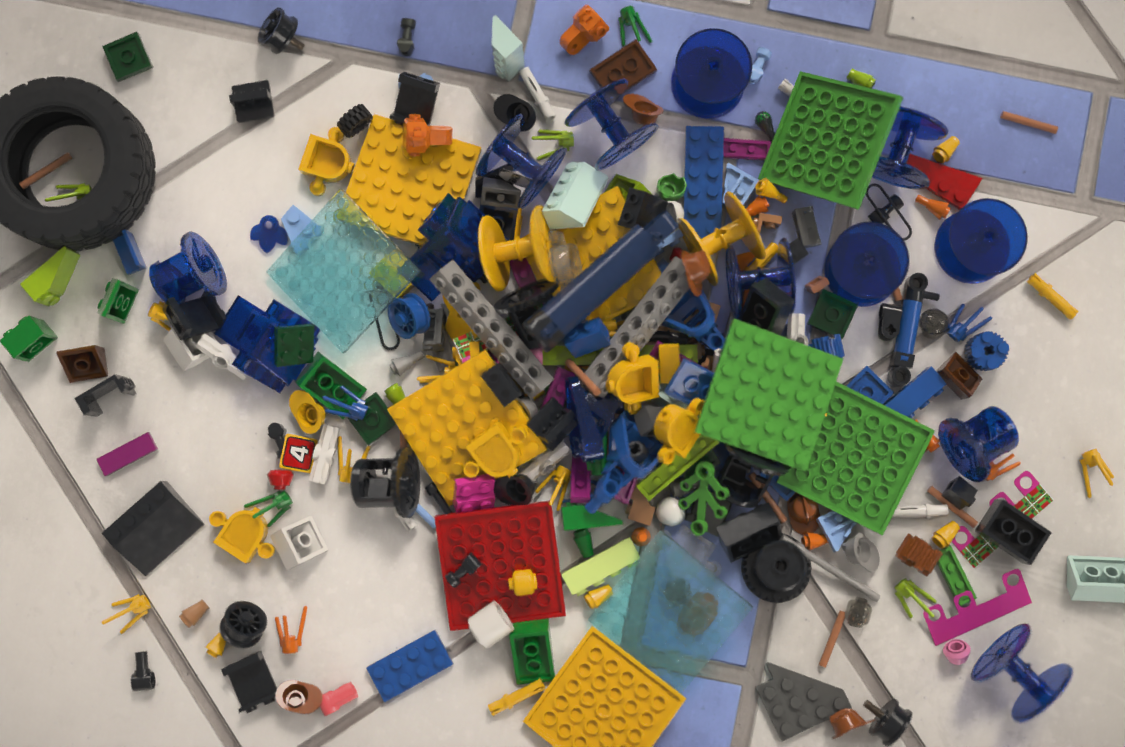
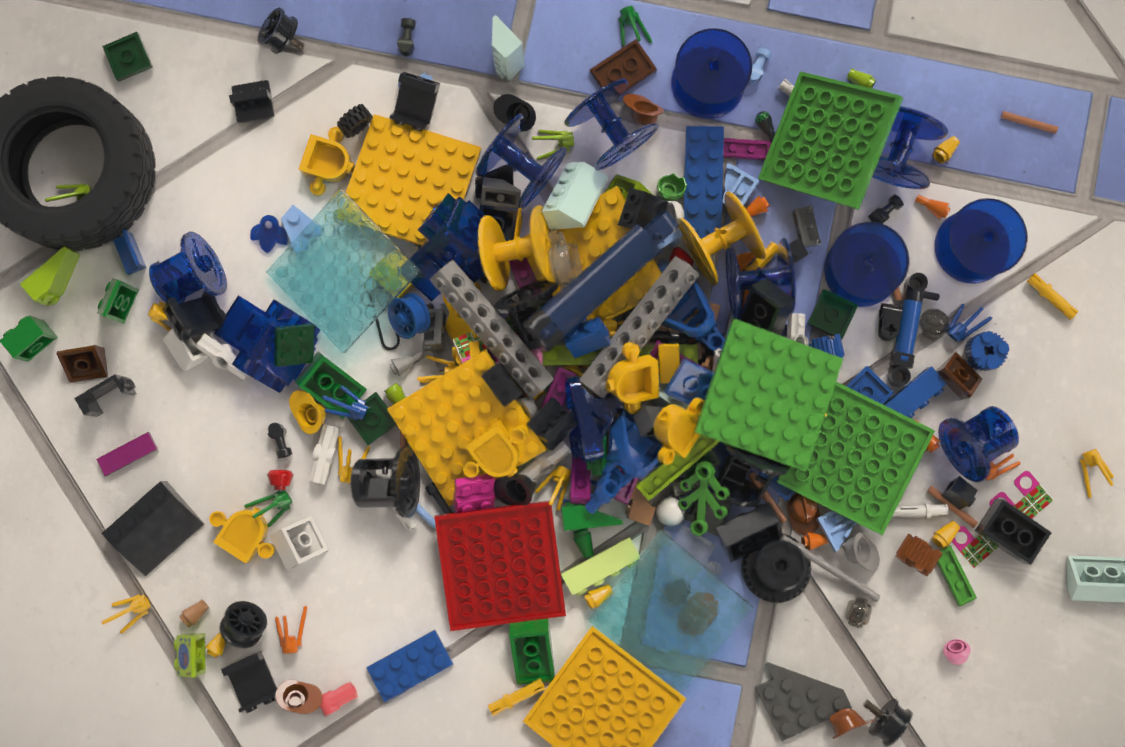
(46, 170): nougat bar -> none
(143, 677): black pin -> none
(190, 655): none -> lime slope
(298, 453): sticker -> none
(419, 136): orange piece -> none
(469, 565): black leg -> none
(490, 624): white piece -> none
(513, 178): sticker -> none
(523, 582): yellow head -> none
(541, 100): white pin -> none
(583, 377): nougat bar -> none
(586, 28): orange piece -> none
(638, 452): black piece -> none
(641, 536): orange cone -> none
(697, 269): dark orange piece -> none
(767, 189): yellow cone -> none
(768, 220): medium nougat bracket -> none
(817, 284): nougat tile -> none
(832, 639): nougat bar -> none
(894, 206): black piece -> none
(906, 589): lime plant -> none
(946, 182): red wing -> none
(975, 616): dark pink piece -> none
(1039, 690): clear blue piece -> none

